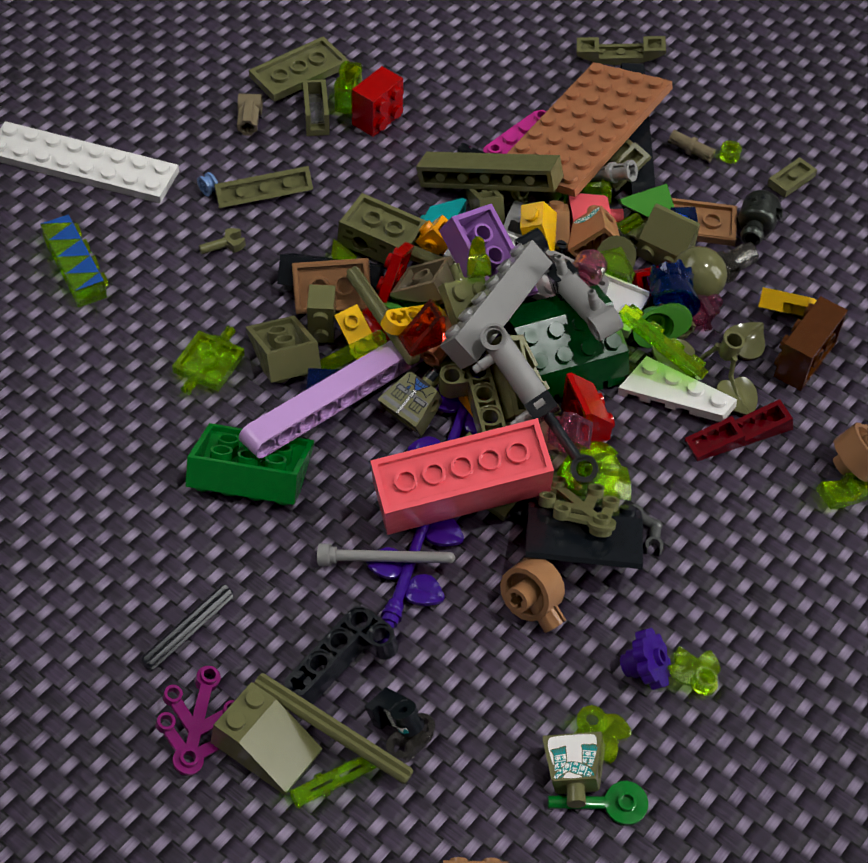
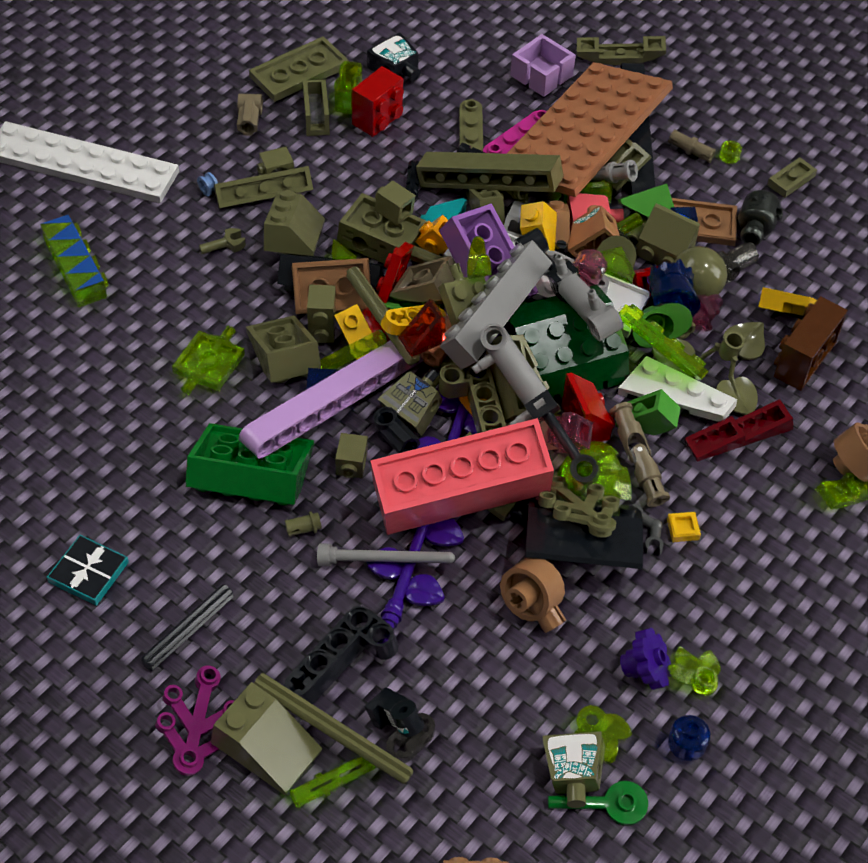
(87, 570): none -> black tile
(275, 161): none -> olive brick
(292, 225): none -> olive slope
(303, 524): none -> olive pin
(351, 455): none -> olive brick
(394, 202): none -> olive brick
(394, 431): none -> black piece
(395, 55): none -> black torso
(412, 181): none -> black axle
(471, 124): none -> olive plate
(542, 65): none -> lavender piece
(646, 469): none -> dark tan piece
(656, 412): none -> bright green slope
(683, 527): none -> yellow tile
(689, 737): none -> clear blue head

